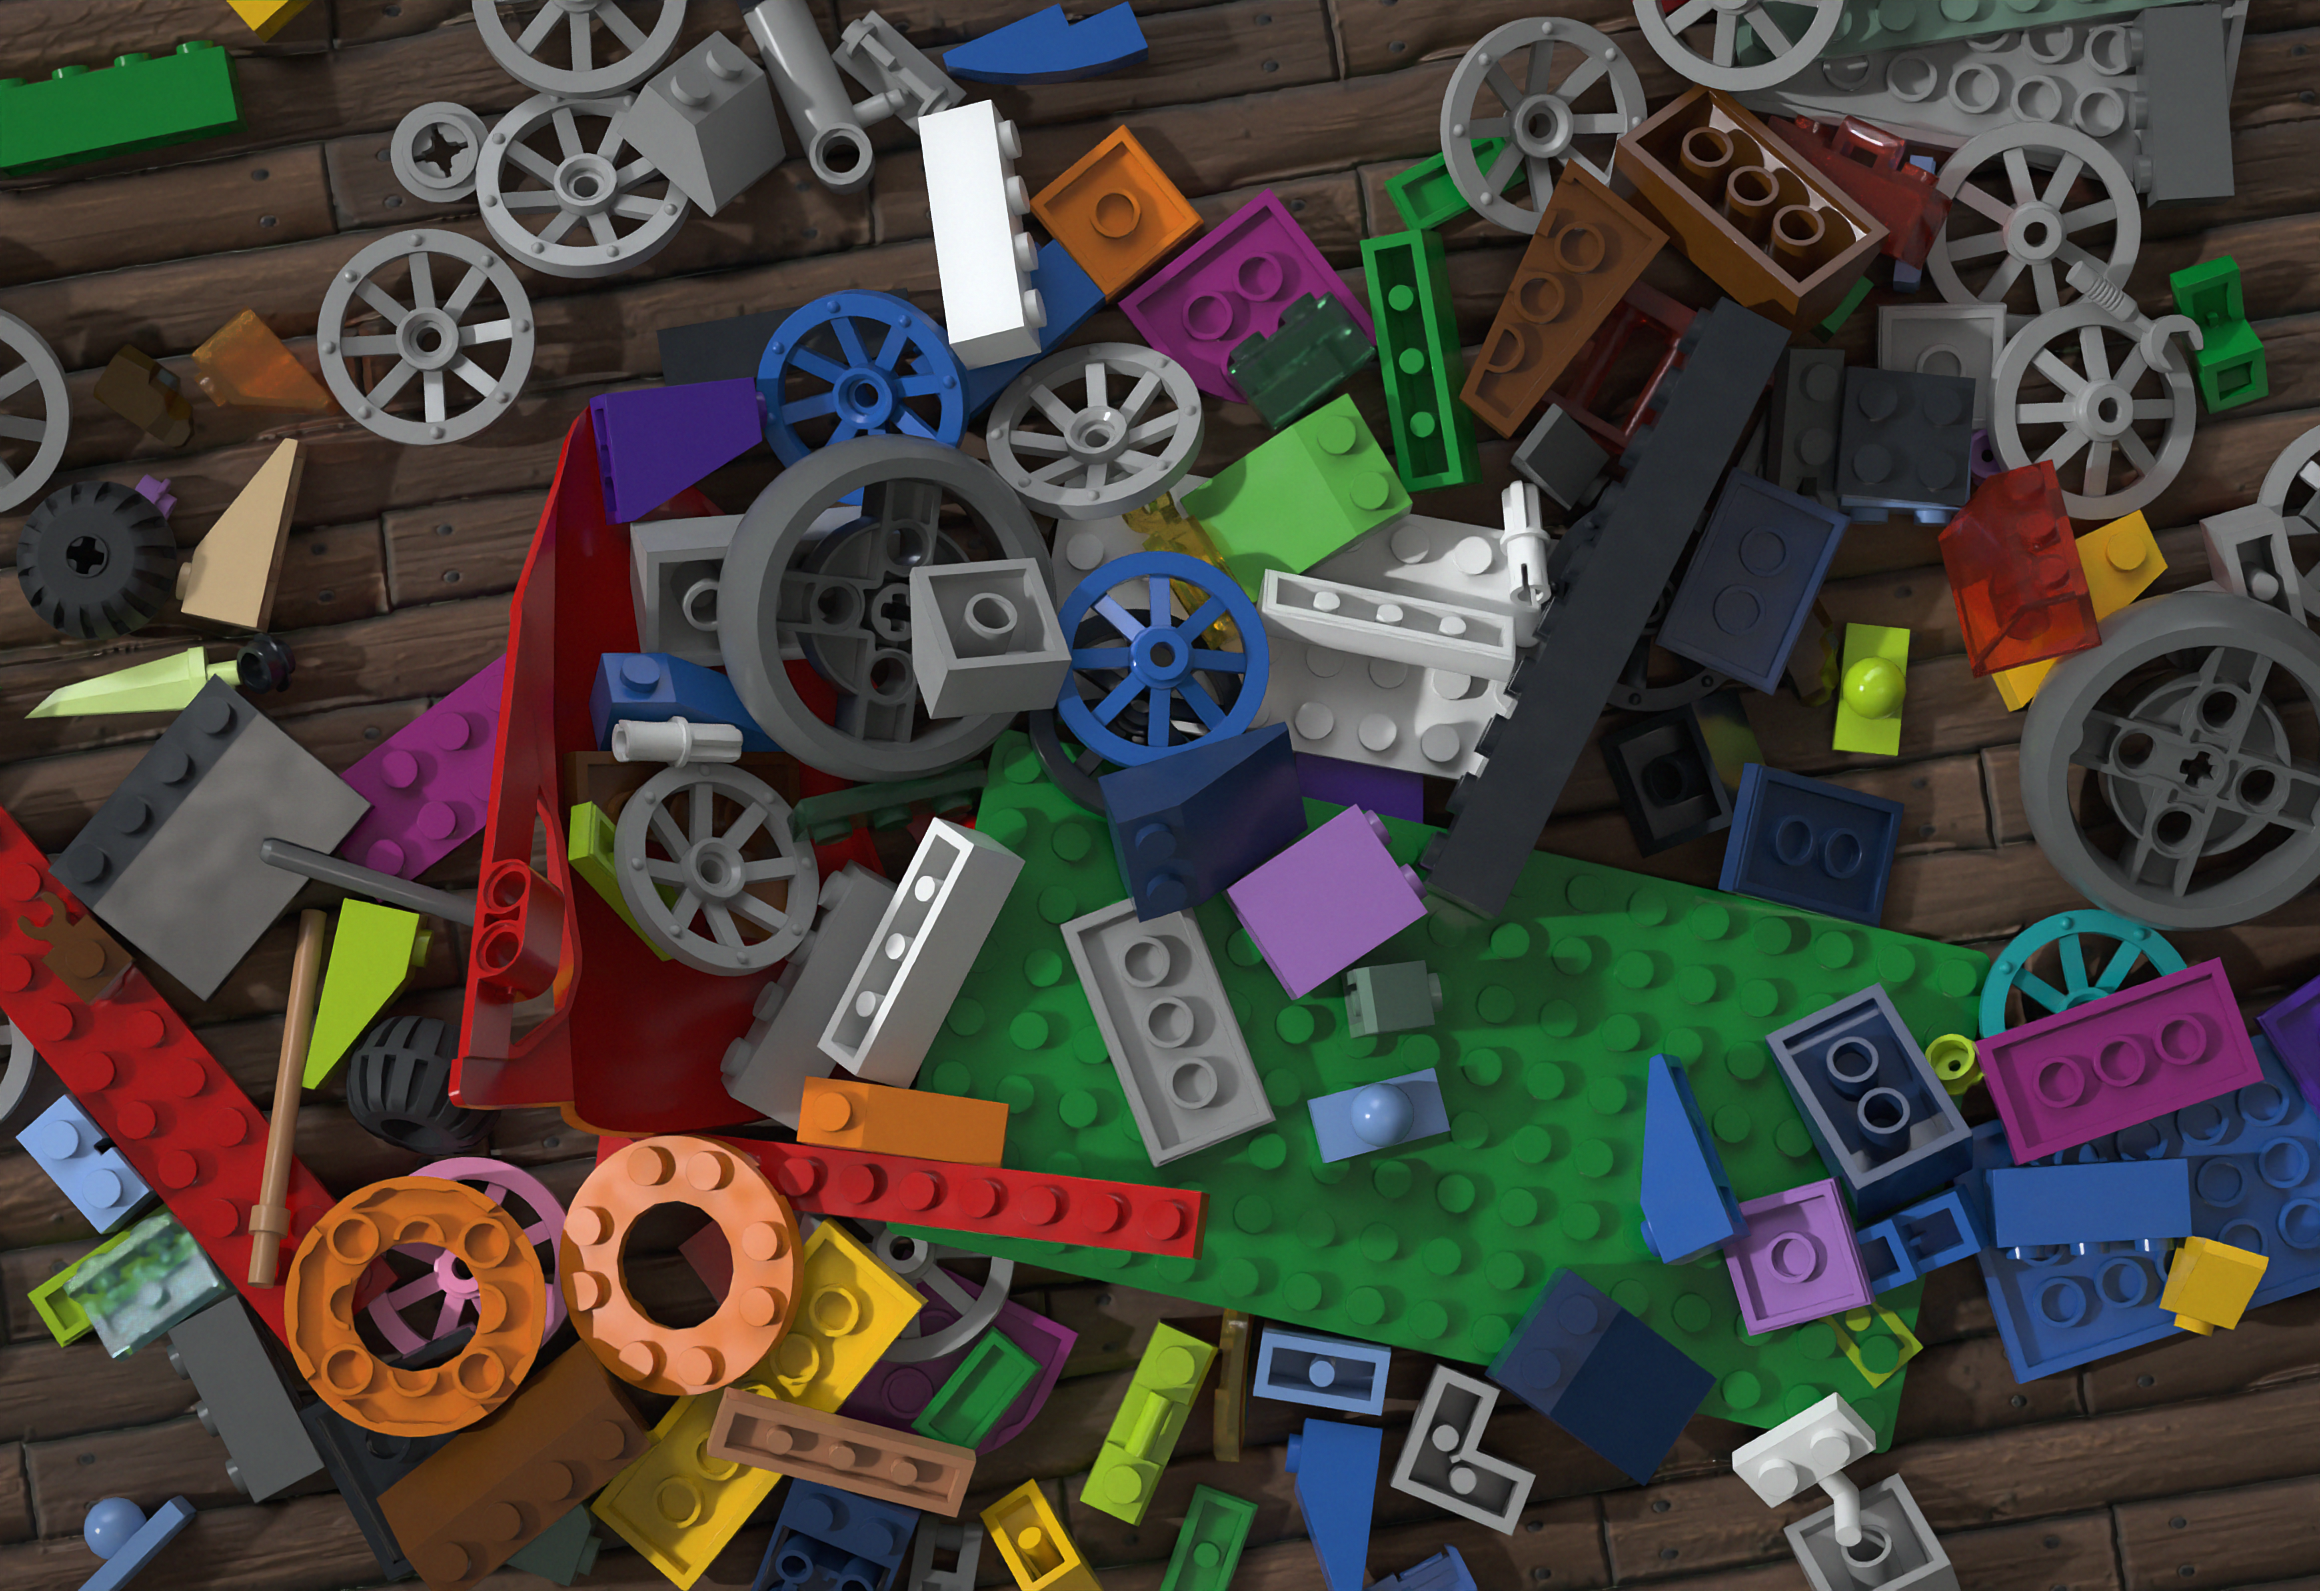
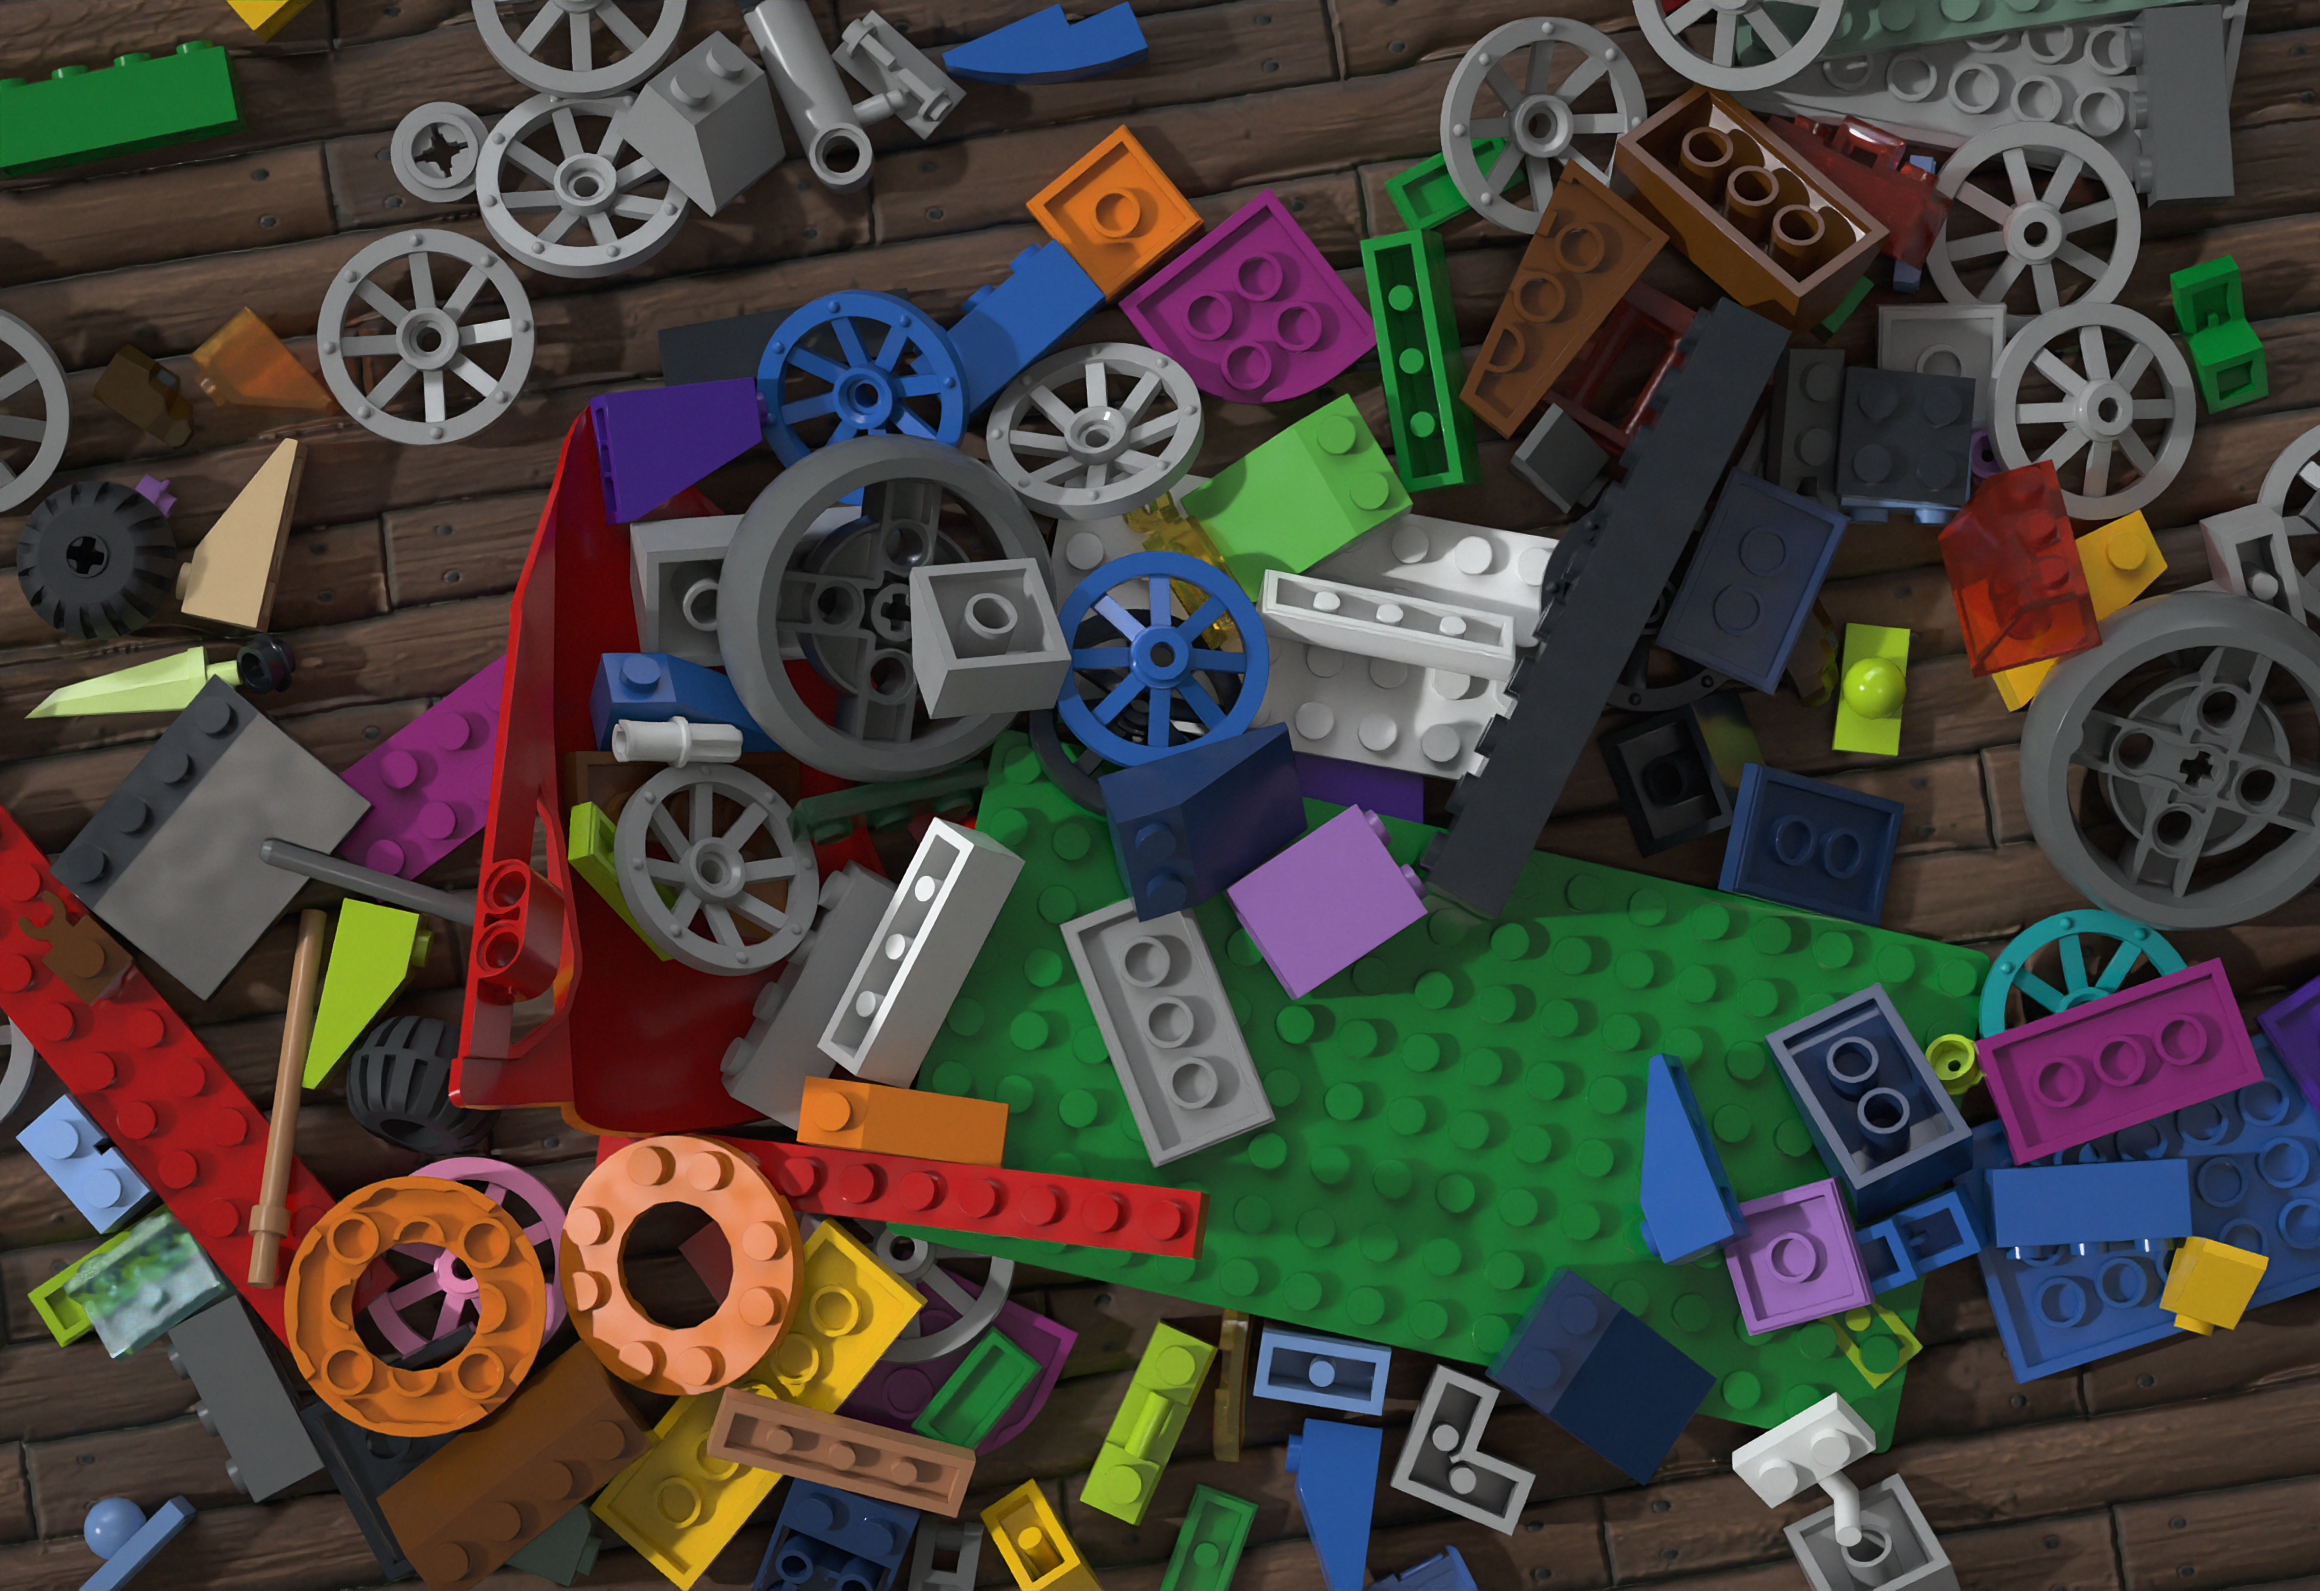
(981, 234): white brick -> none
(1299, 361): clear green brick -> none
(1378, 1115): medium blue tile -> none
(1391, 998): sand green slope -> none
(1525, 543): white axle -> none
(2126, 310): light grey piece -> none

